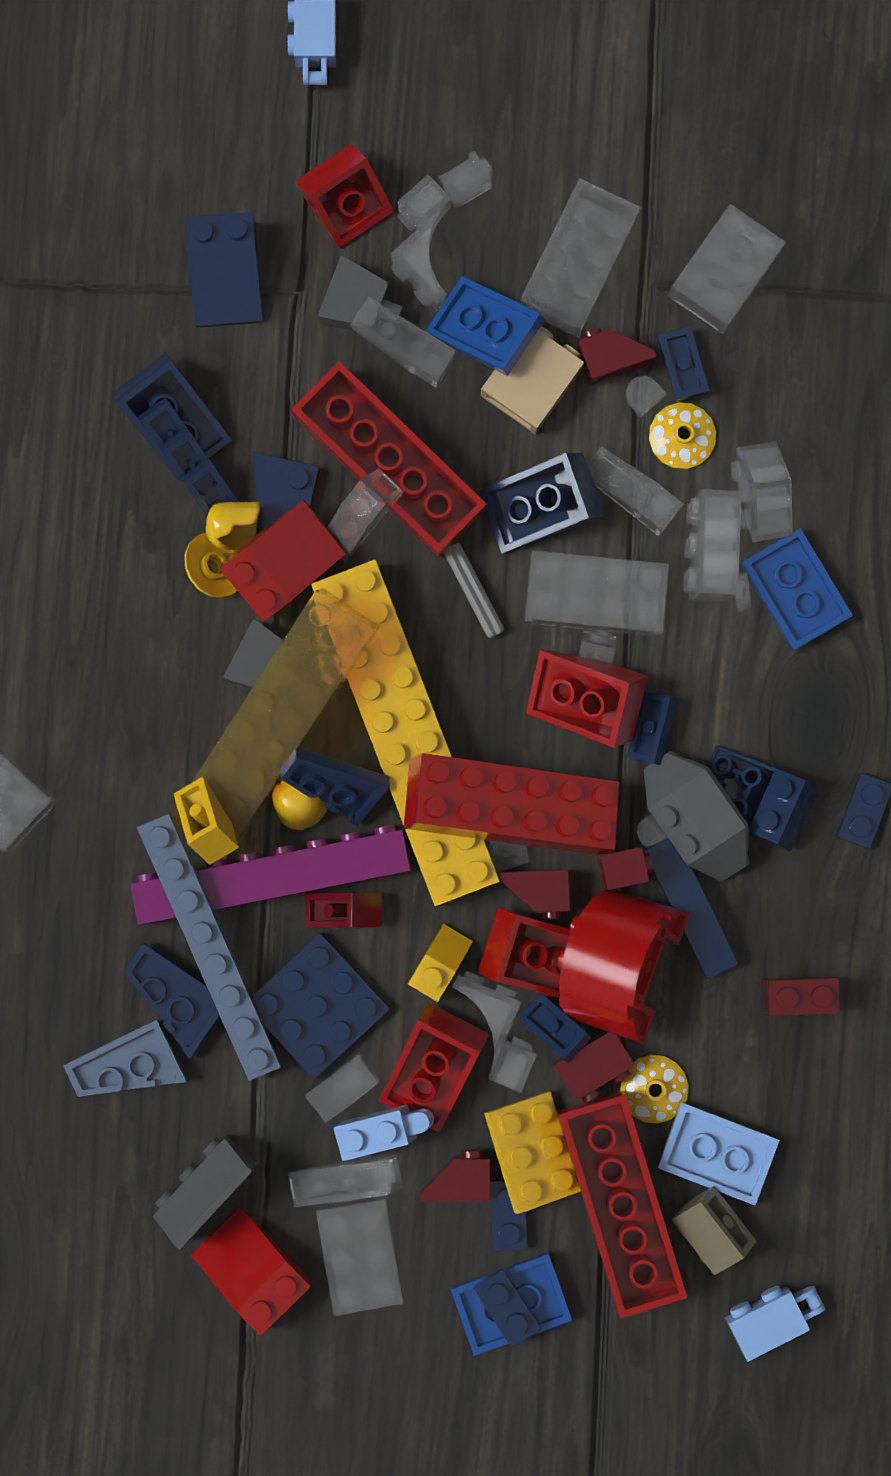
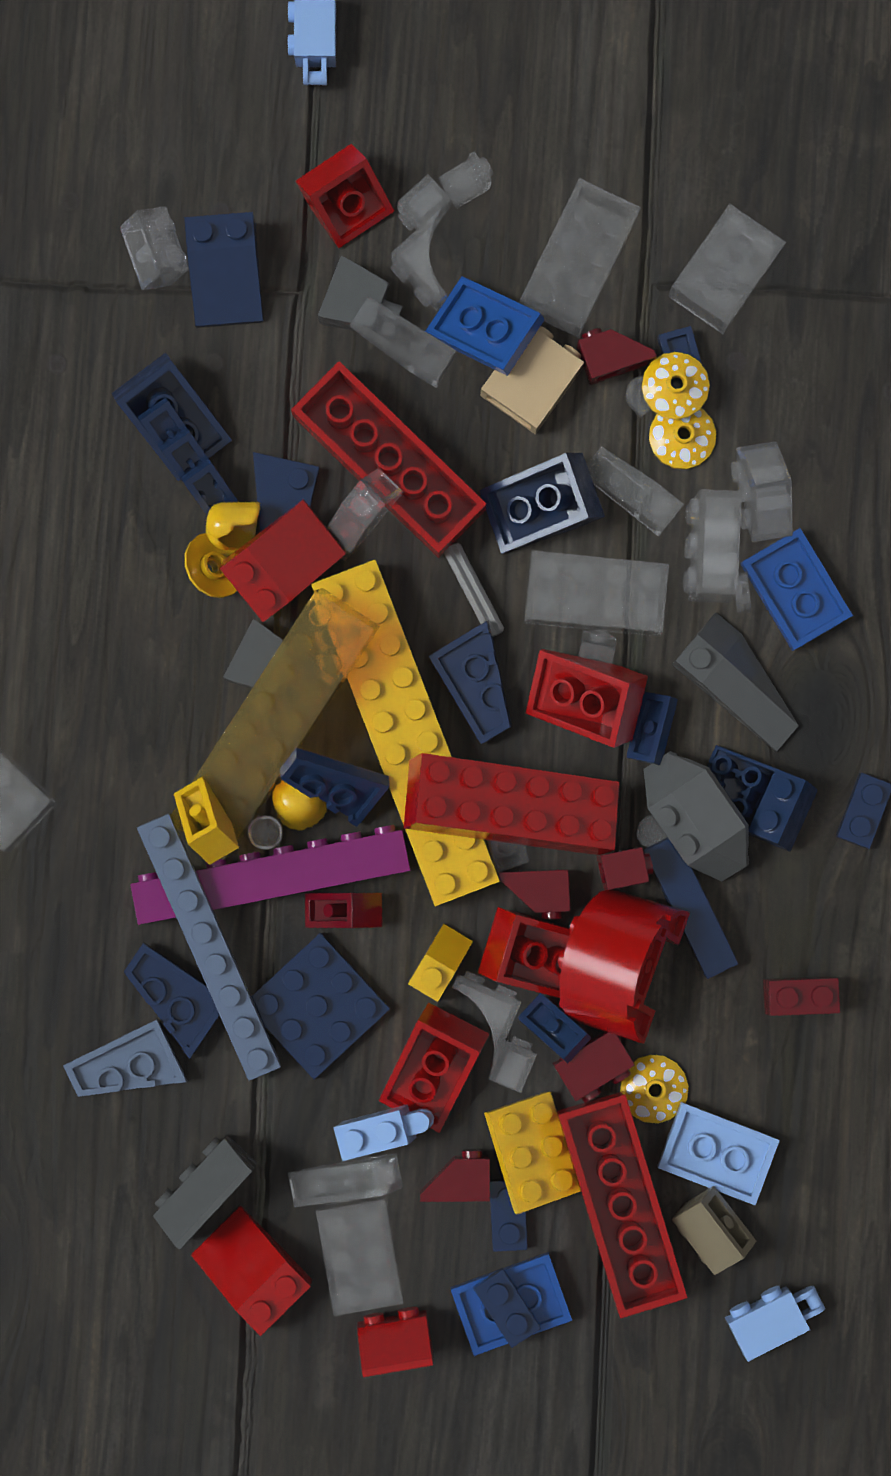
(154, 247): none -> clear brick
(260, 827): none -> clear wheel
(342, 1087): clear slope -> none
(394, 1342): none -> red slope
(475, 681): none -> dark blue wing
(673, 402): none -> yellow dish
(732, 676): none -> dark grey wedge

